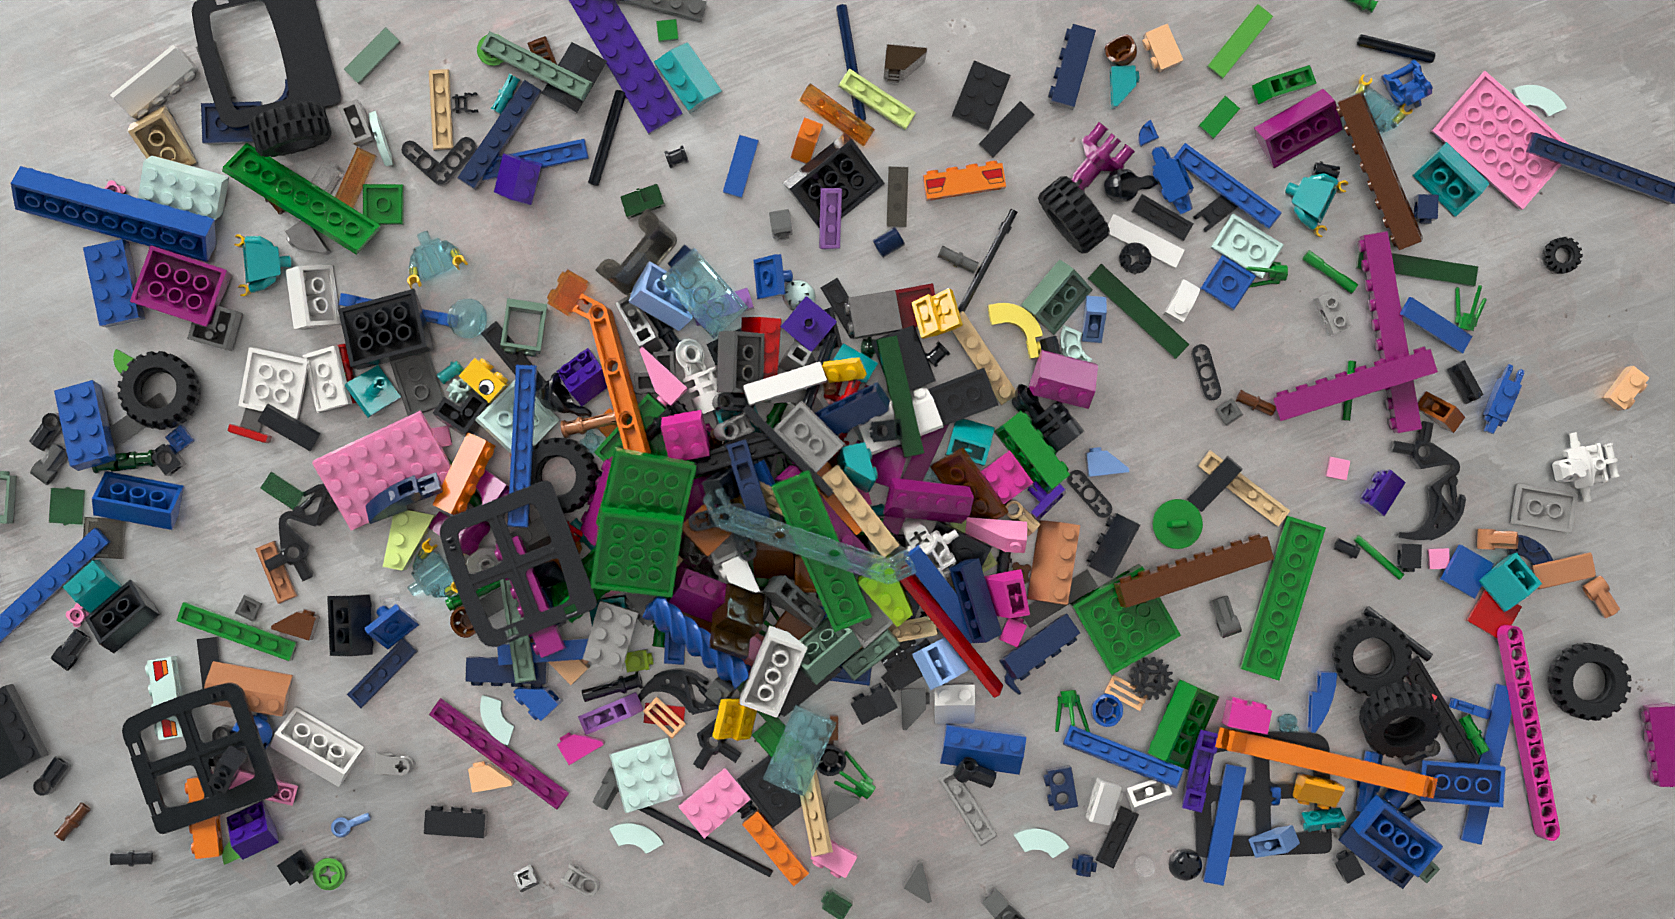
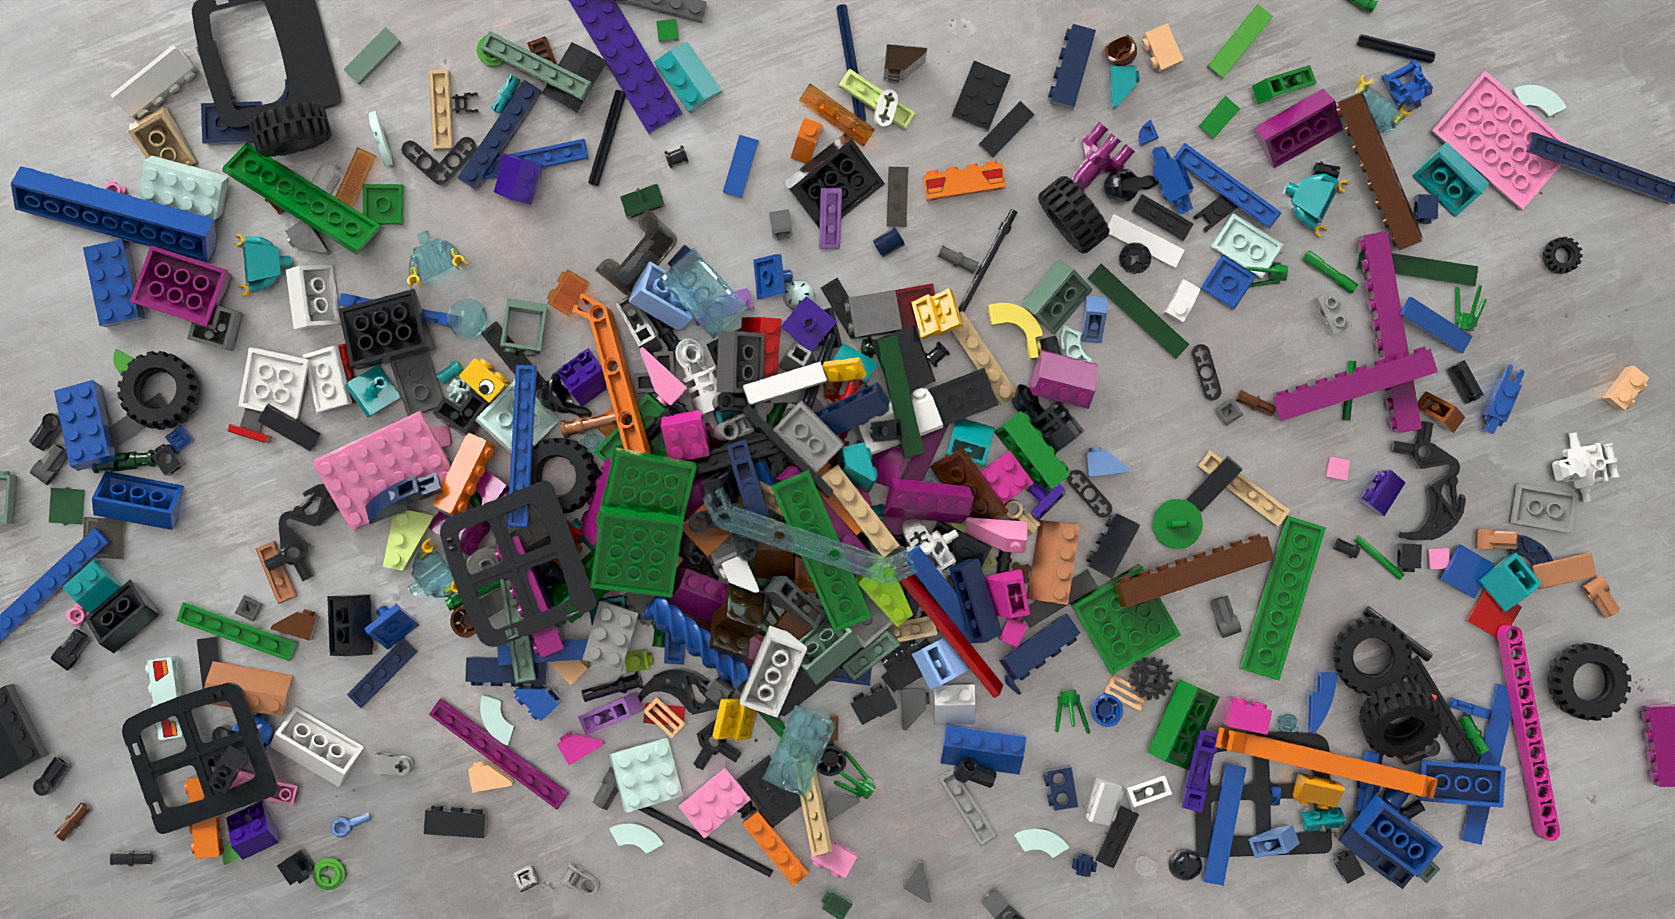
(282, 490): clear green tile -> none
(356, 122): light grey brick -> none
(767, 738): green tile -> none
(890, 110): none -> white beam
(1123, 757): blue tile -> none

